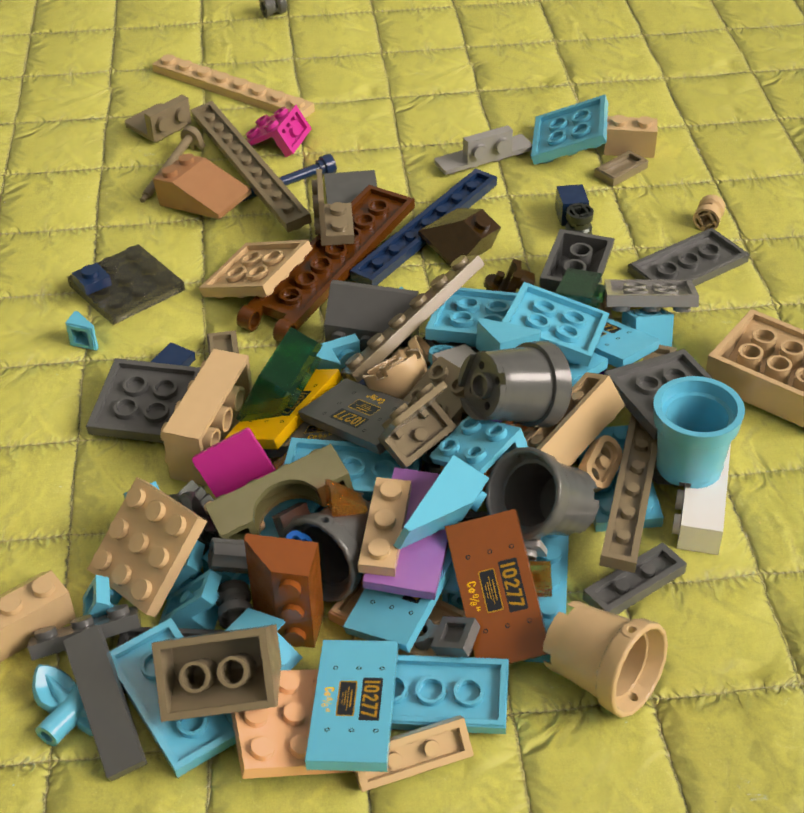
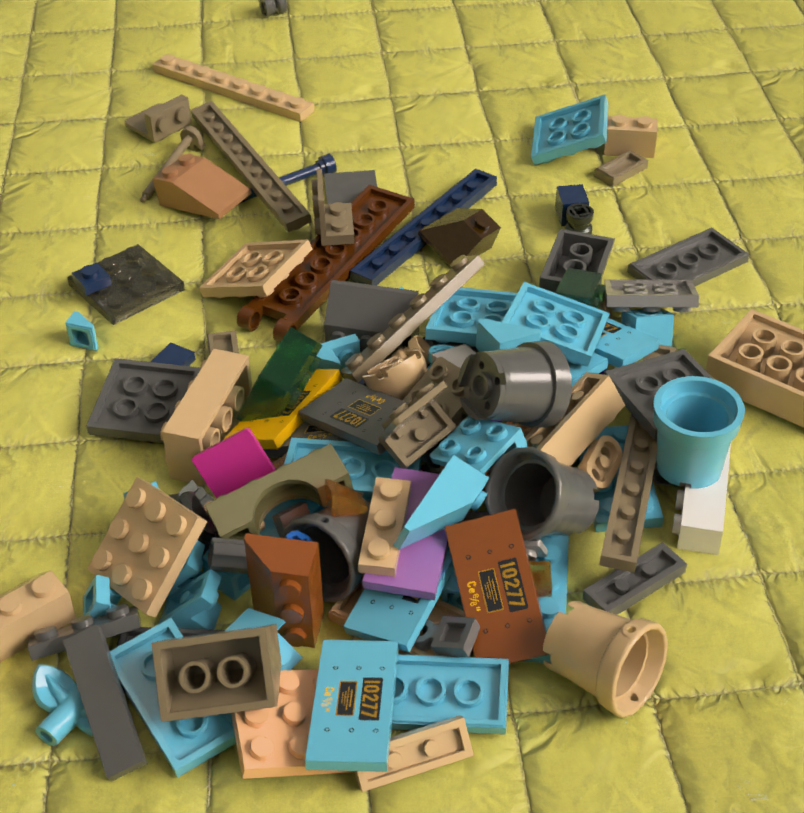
(232, 601): dark grey wheel -> none
(285, 126): dark pink bracket -> none
(484, 148): light grey bracket -> none
(513, 280): dark brown hips -> none
(709, 212): tan wheel -> none

